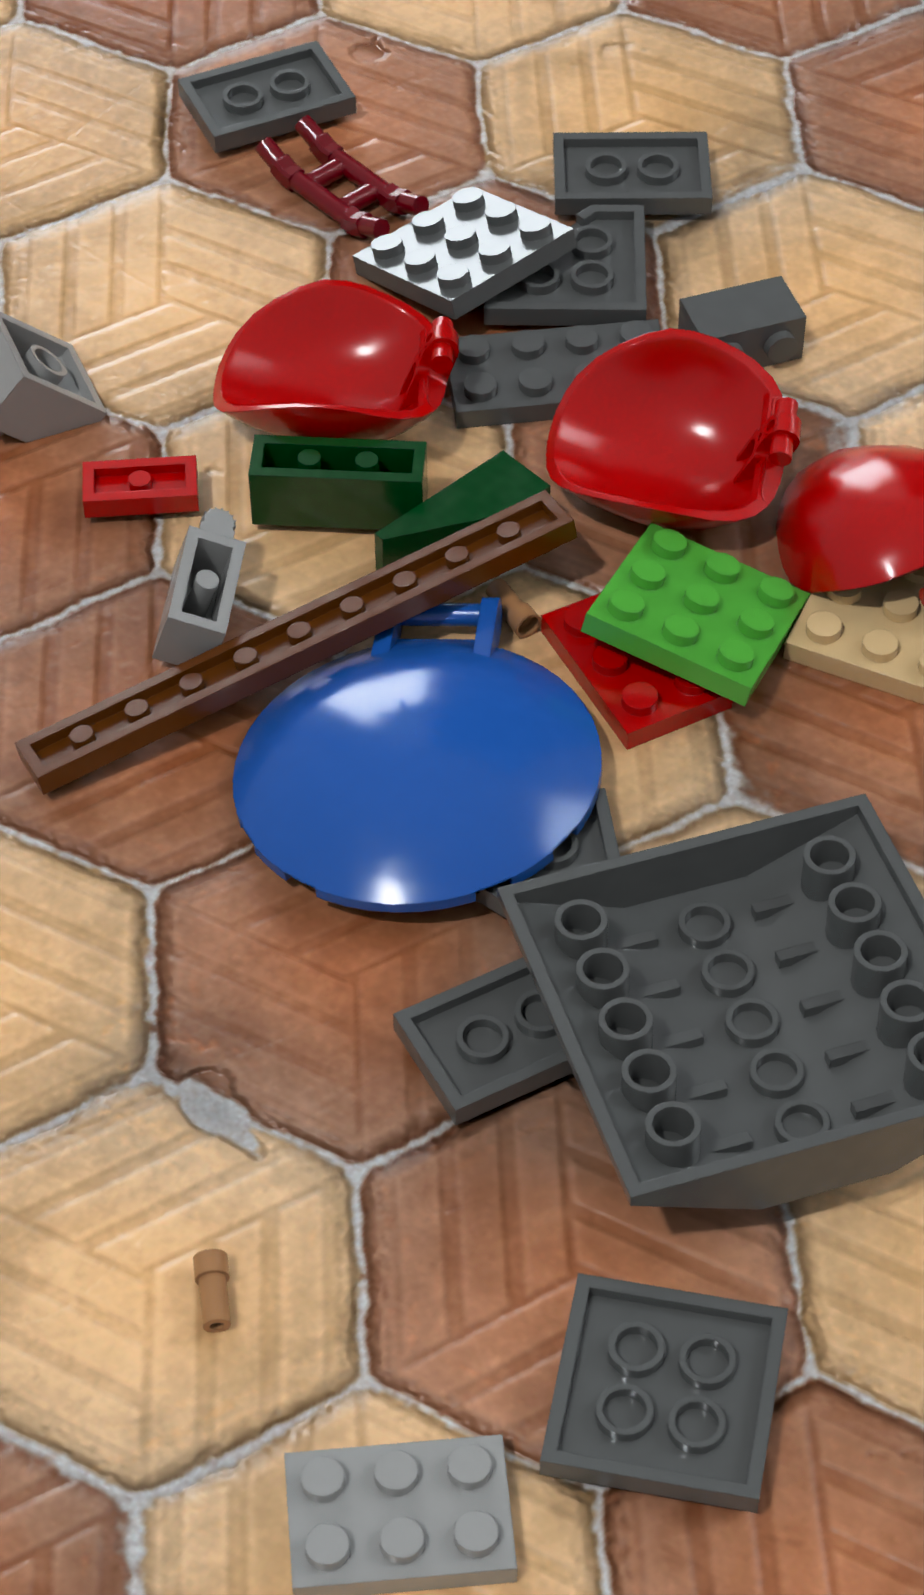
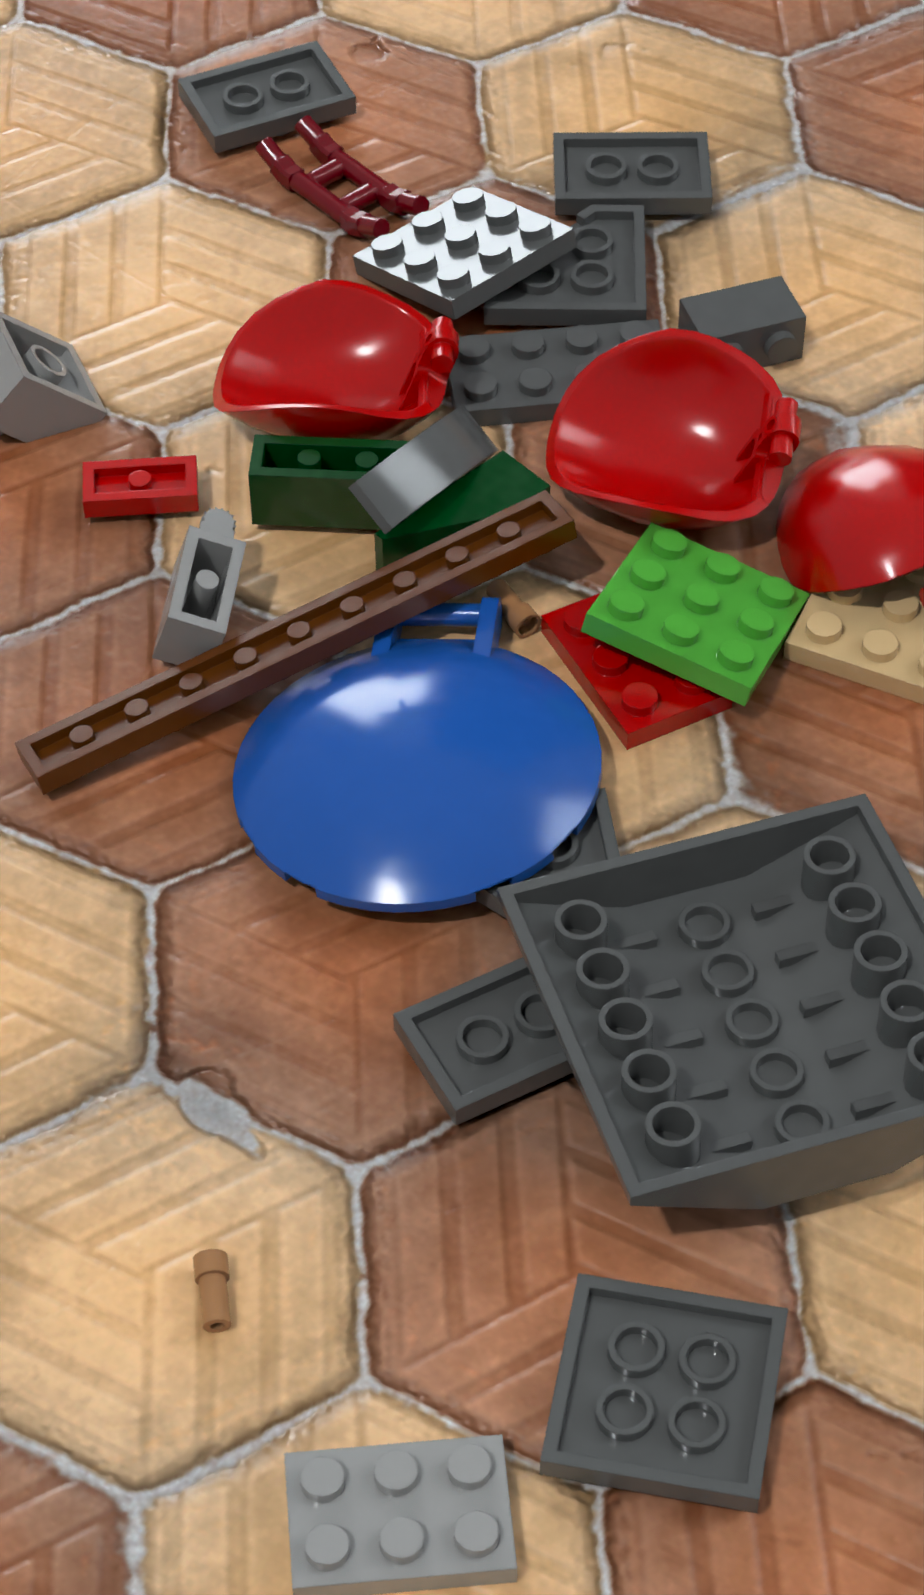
(423, 468): none -> dark grey slope

